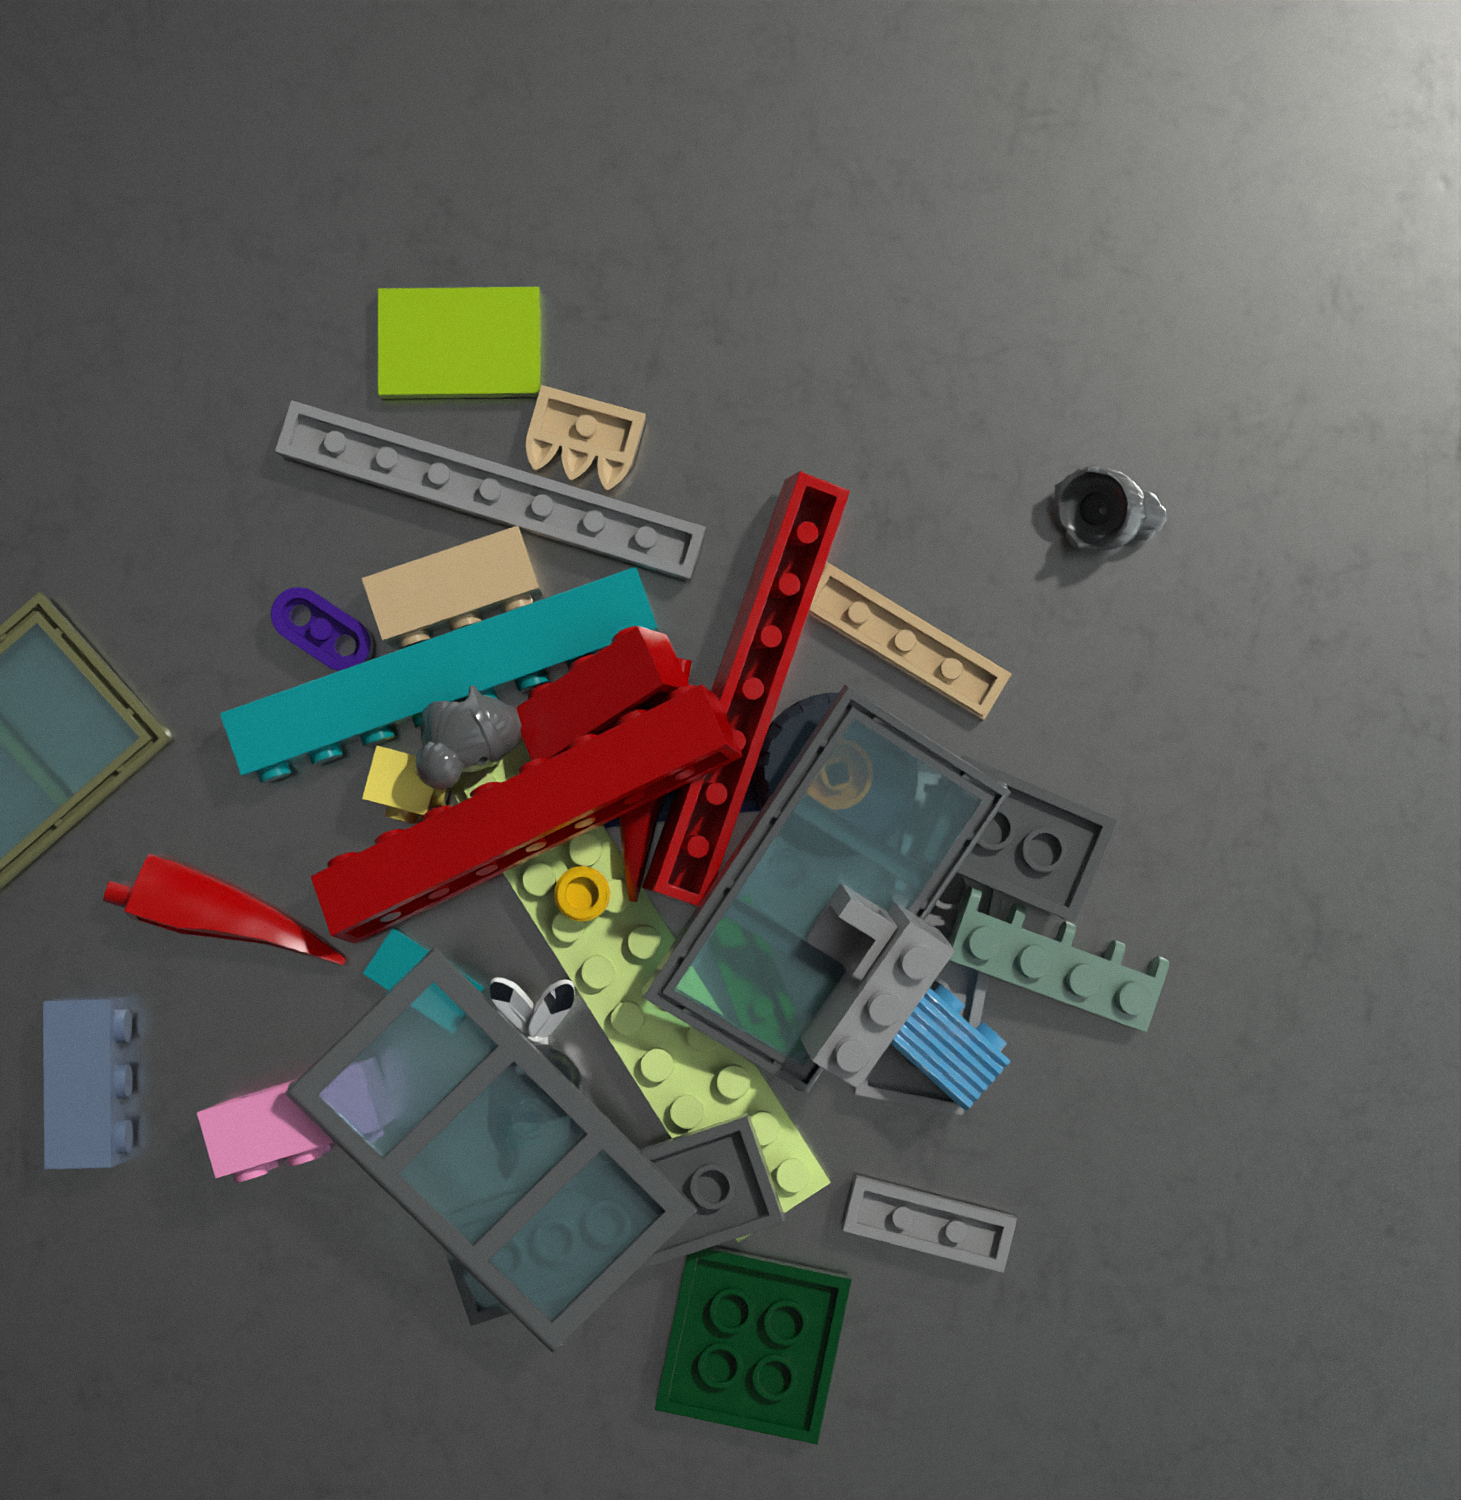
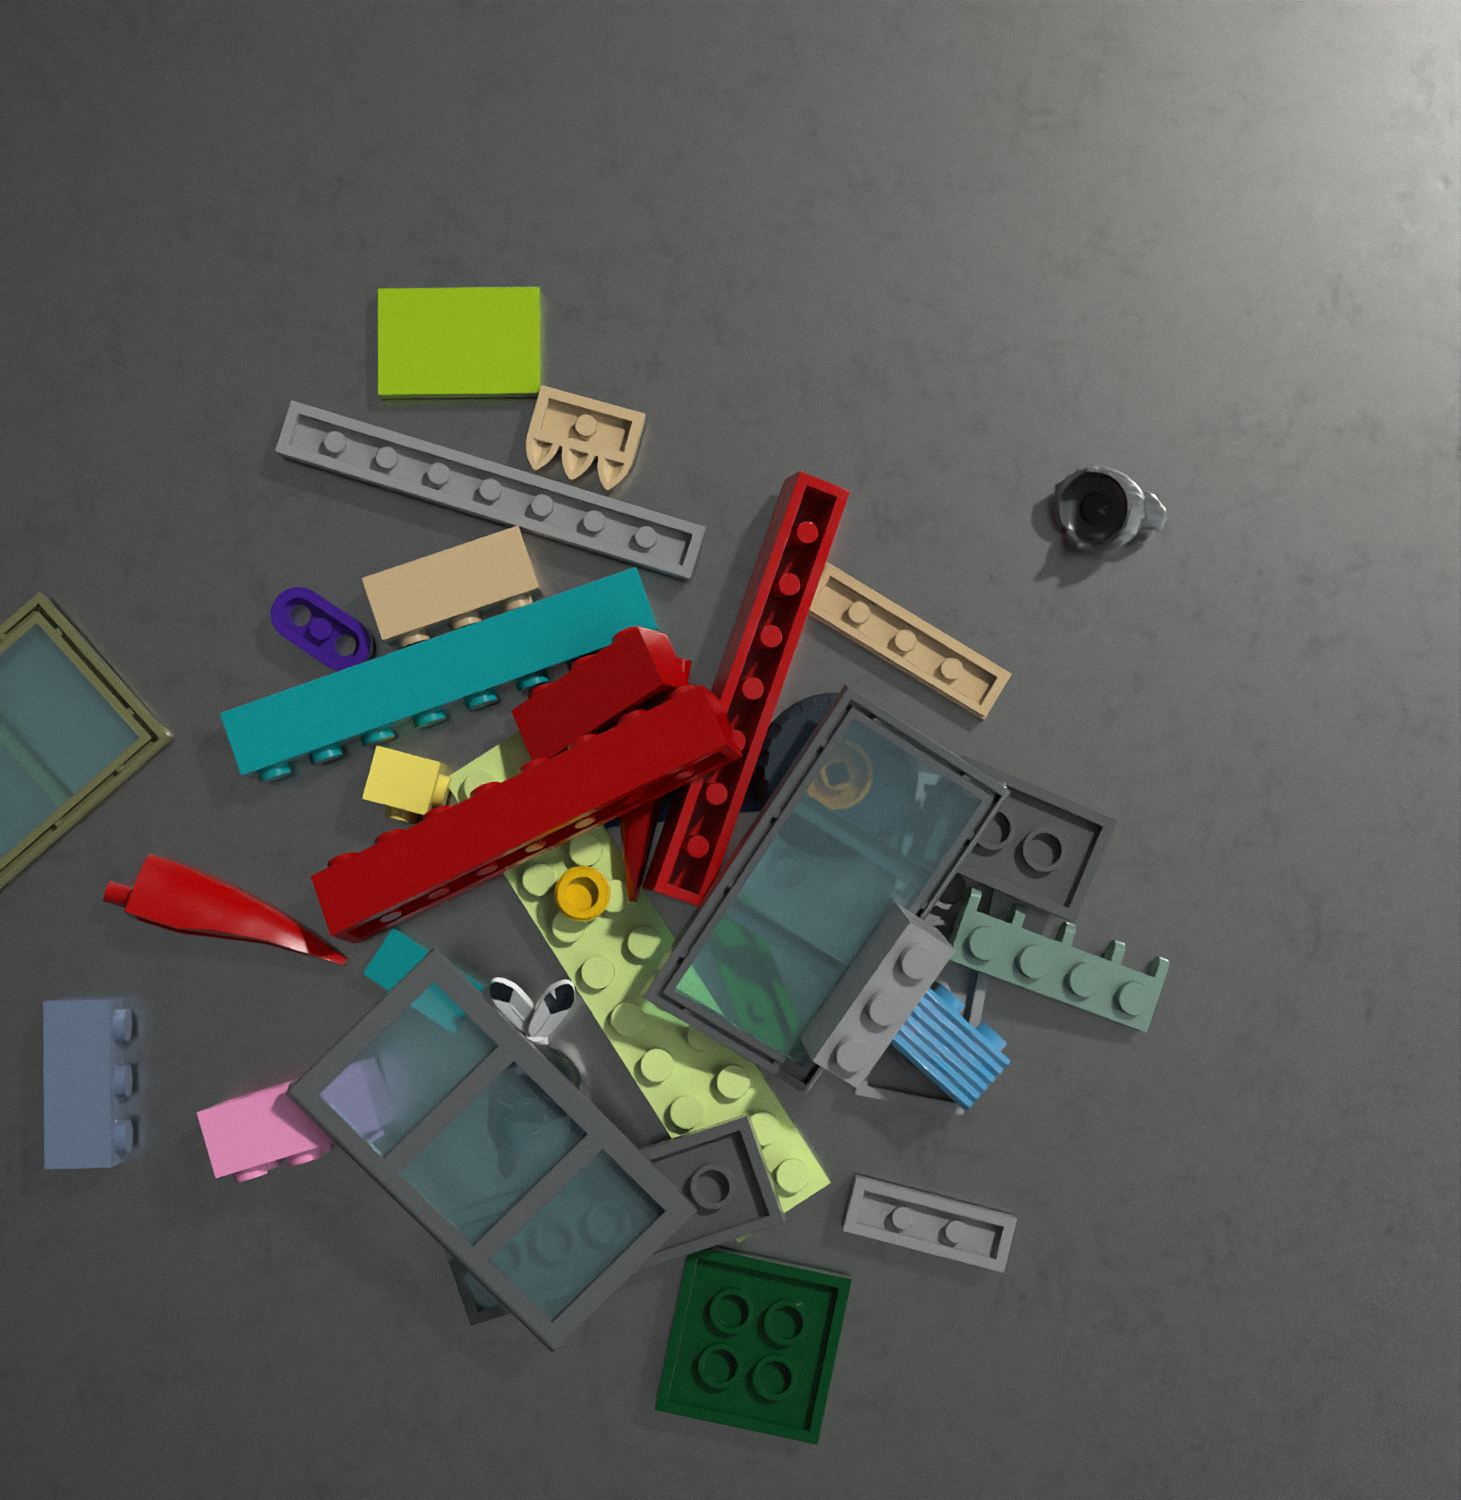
(464, 737): dark grey piece -> none
(851, 931): light grey panel -> none

